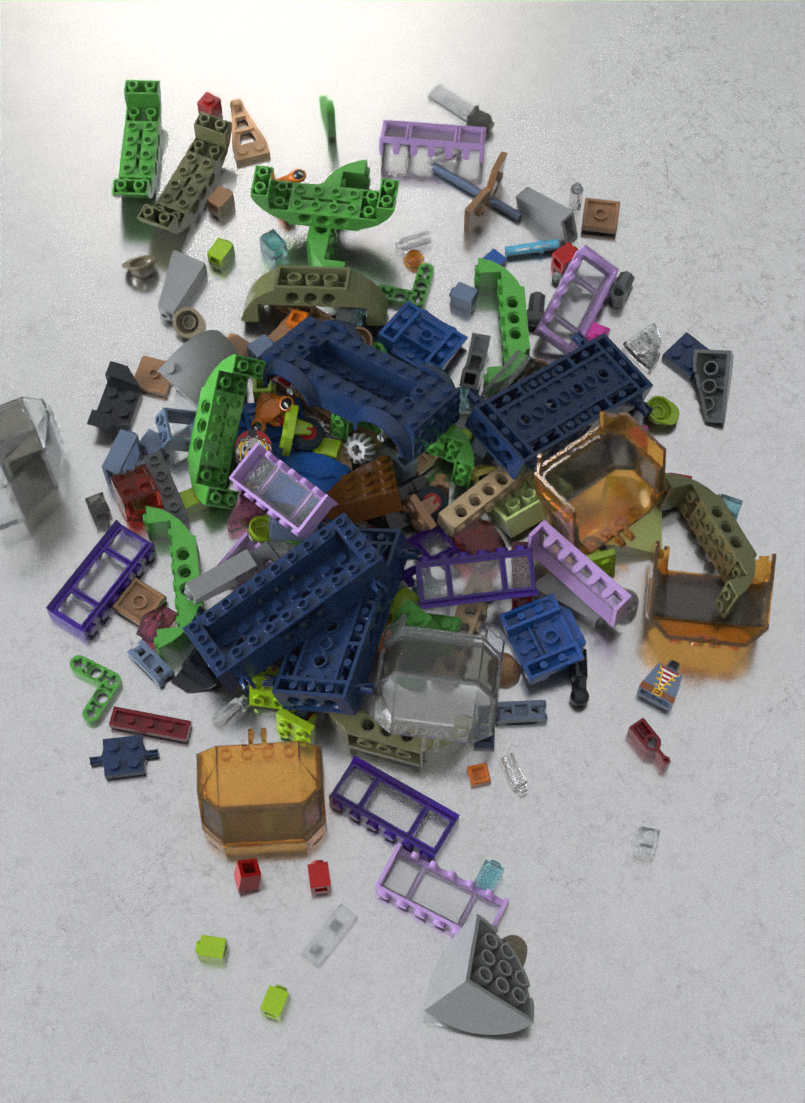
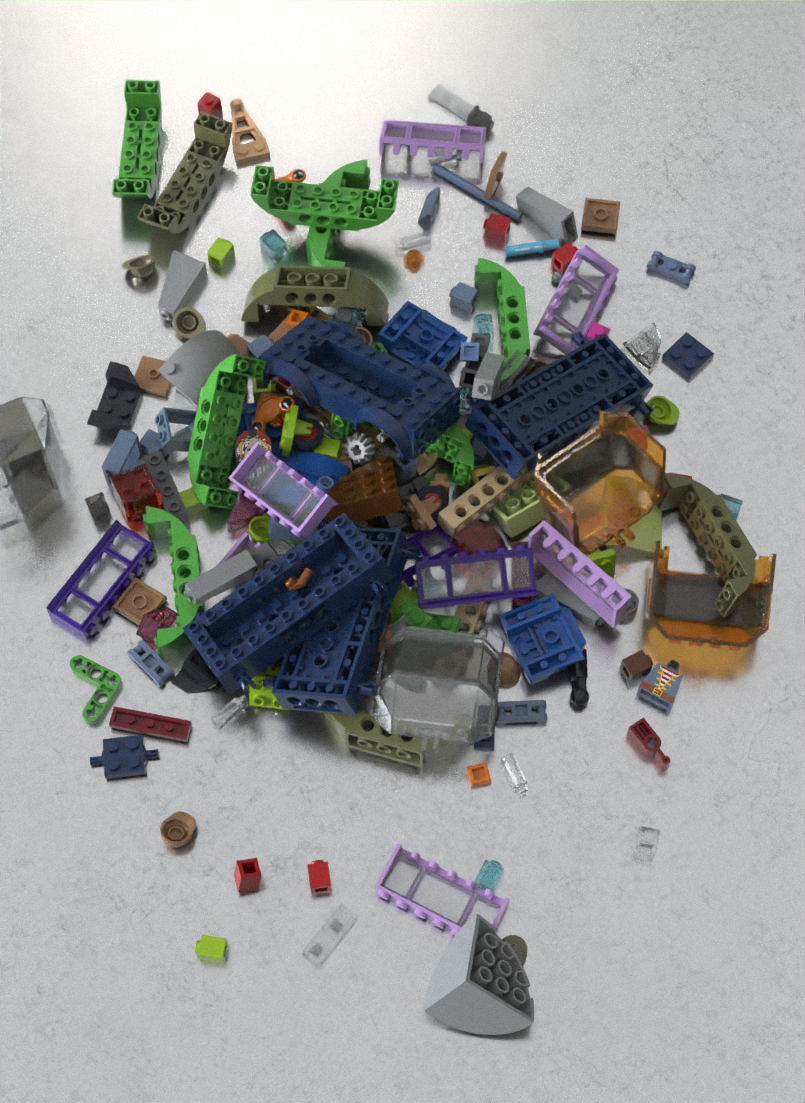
(177, 829): none -> medium nougat hat
(221, 201): medium nougat brick -> none
(262, 794): clear orange windscreen -> none
(275, 1002): lime brick -> none
(296, 725): lime plate -> none
(300, 582): none -> dark orange arm
(325, 484): none -> medium blue plate
(328, 115): bright green beam -> none
(394, 809): window -> none
(411, 295): bright green beam -> none
(429, 207): none -> sand blue slope
(469, 352): none -> medium blue plate
(477, 209): medium nougat plate -> none
(484, 325): none -> clear light blue brick
(488, 377): none -> light grey slope
(496, 257): blue tile -> none
(497, 227): none -> red brick
(536, 308): dark grey piece -> none
(575, 198): clear cylinder -> none
(621, 289): dark grey piece -> none
(636, 666): none -> reddish brown brick
(671, 267): none -> sand blue plate
(713, 380): dark grey wedge -> none

